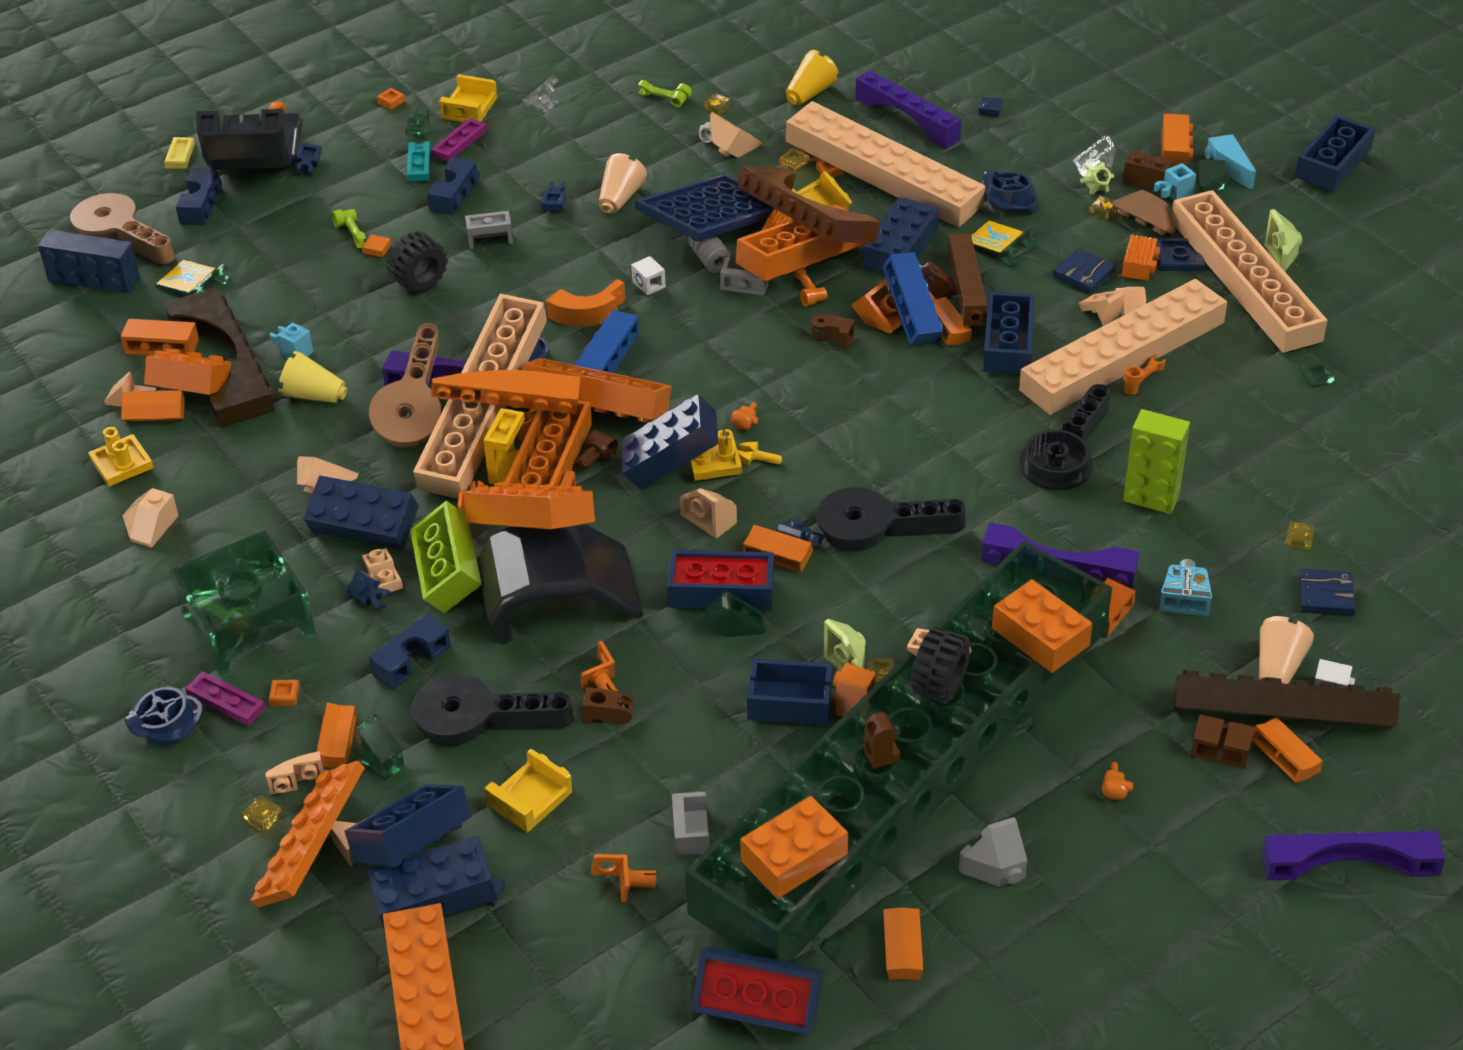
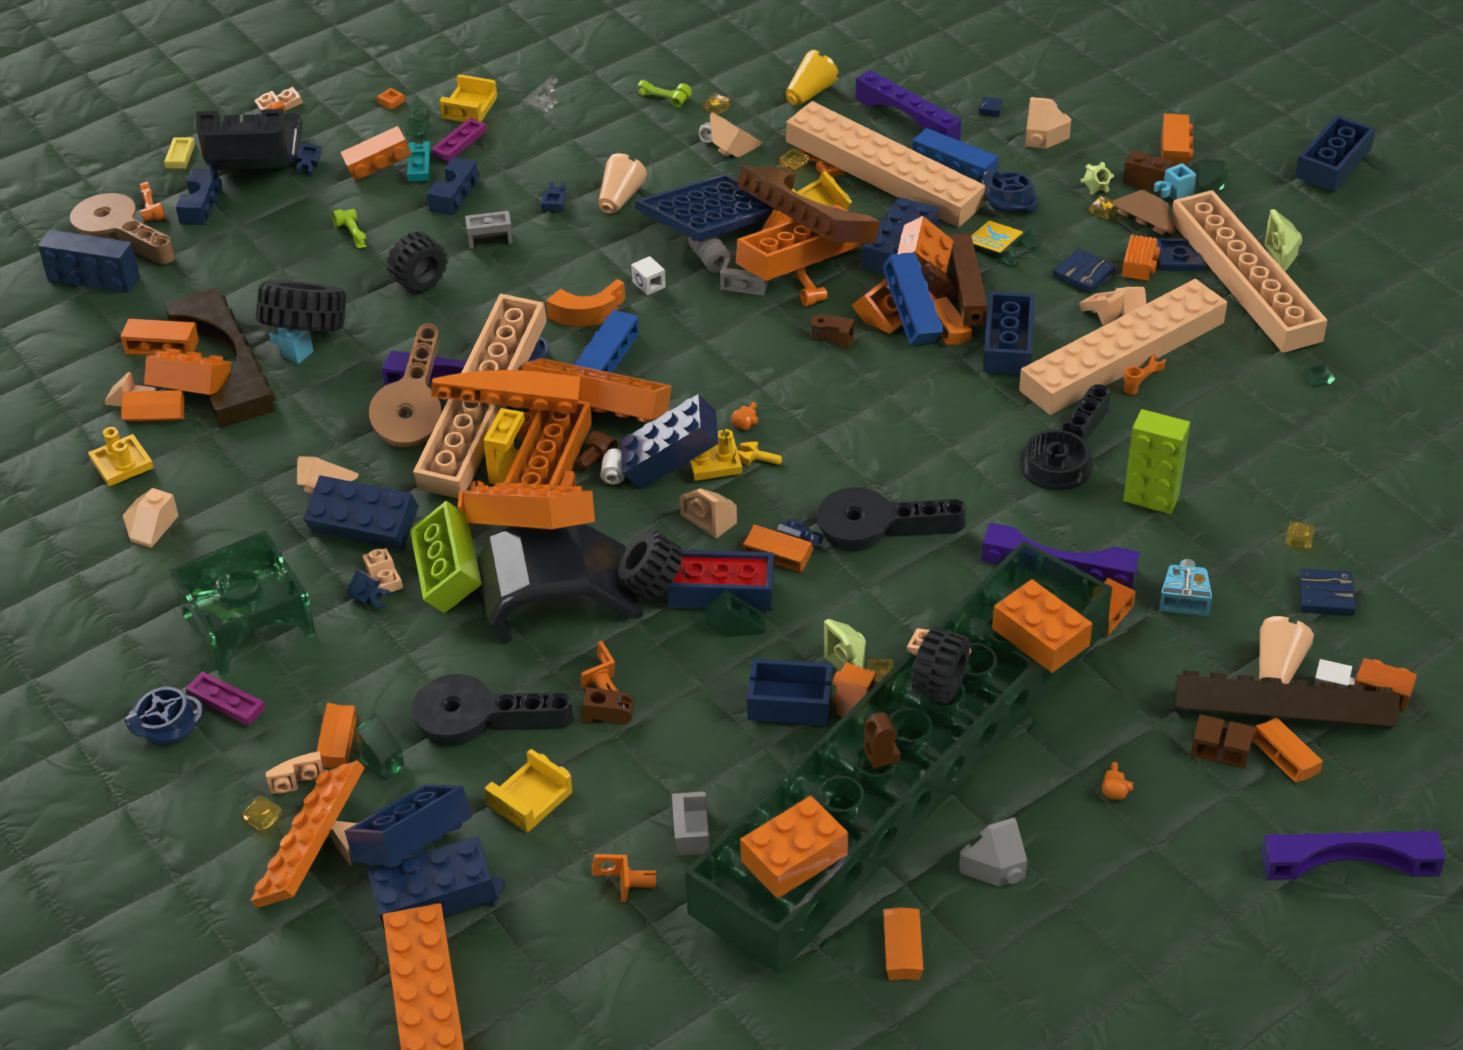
(151, 210): none -> orange brick
(191, 277): flag -> none
(284, 693): orange tile -> none
(288, 97): none -> light nougat slope
(301, 306): none -> black tyre
(310, 381): light yellow cone -> none
(376, 153): none -> orange brick
(376, 246): orange tile -> none
(423, 637): dark blue arch -> none
(612, 467): none -> white brick
(649, 564): none -> black tyre
(758, 990): red brick -> none
(927, 243): none -> orange brick
(955, 154): none -> blue brick
(1046, 124): none -> light nougat slope
(1101, 151): clear slope -> none
(1228, 149): medium azure slope -> none
(1376, 674): none -> orange brick

